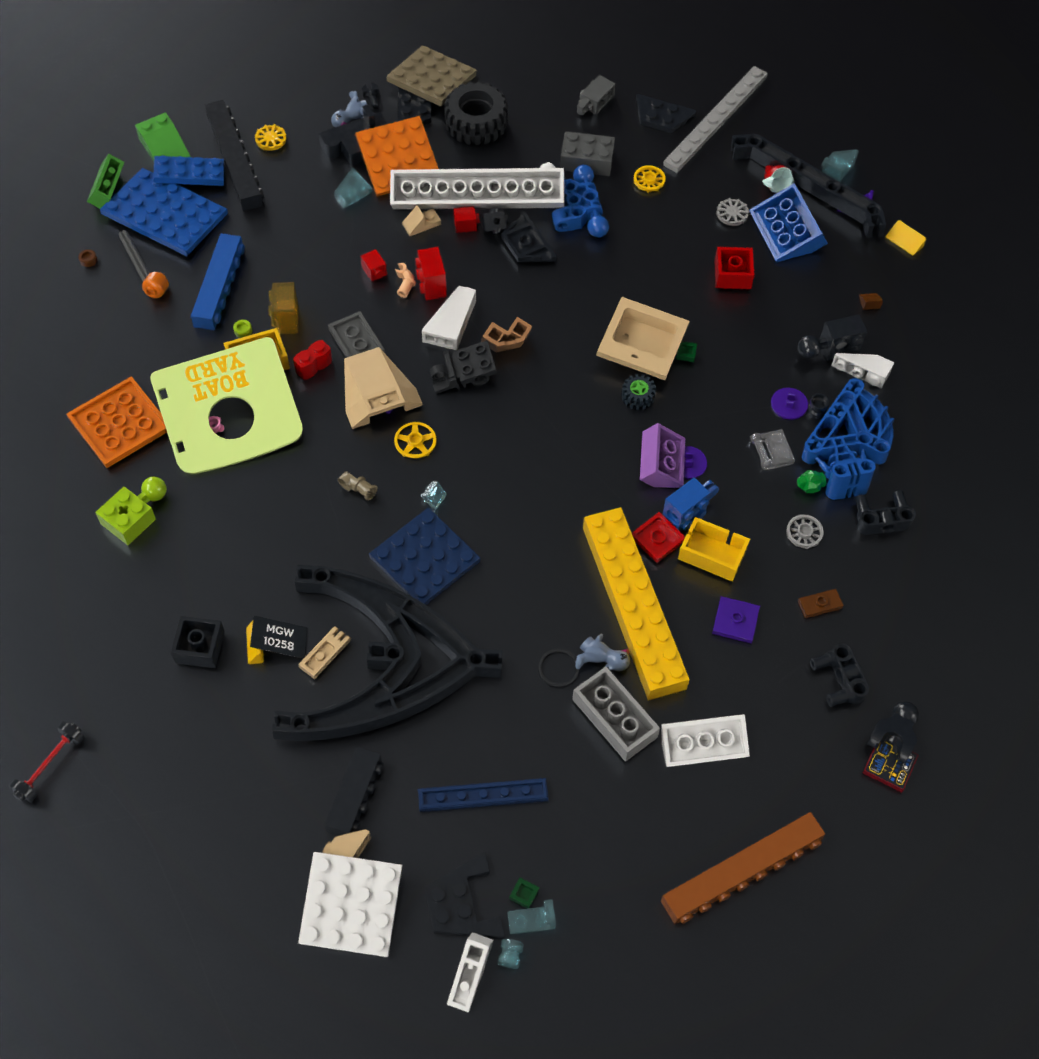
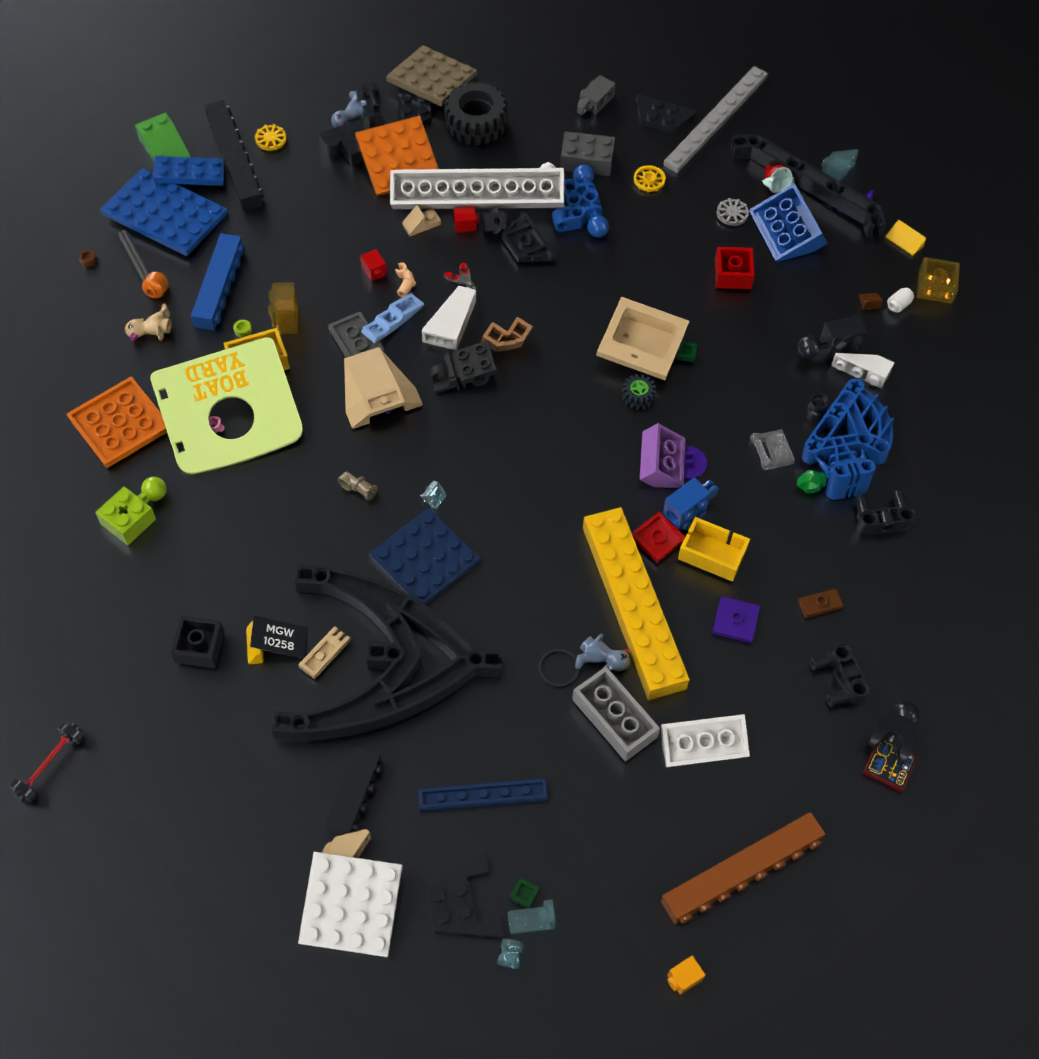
(105, 181): bright green brick -> none
(156, 325): none -> tan animal
(313, 359): red brick -> none
(352, 188): clear light blue wing -> none
(392, 318): none -> light blue slope
(415, 439): yellow wheel -> none
(431, 273): red brick -> none
(463, 279): none -> piece
(470, 971): white slope -> none
(685, 975): none -> light orange brick
(789, 403): dark purple piece -> none
(804, 531): light grey wheel -> none
(900, 300): none -> white brick
(938, 280): none -> clear yellow brick

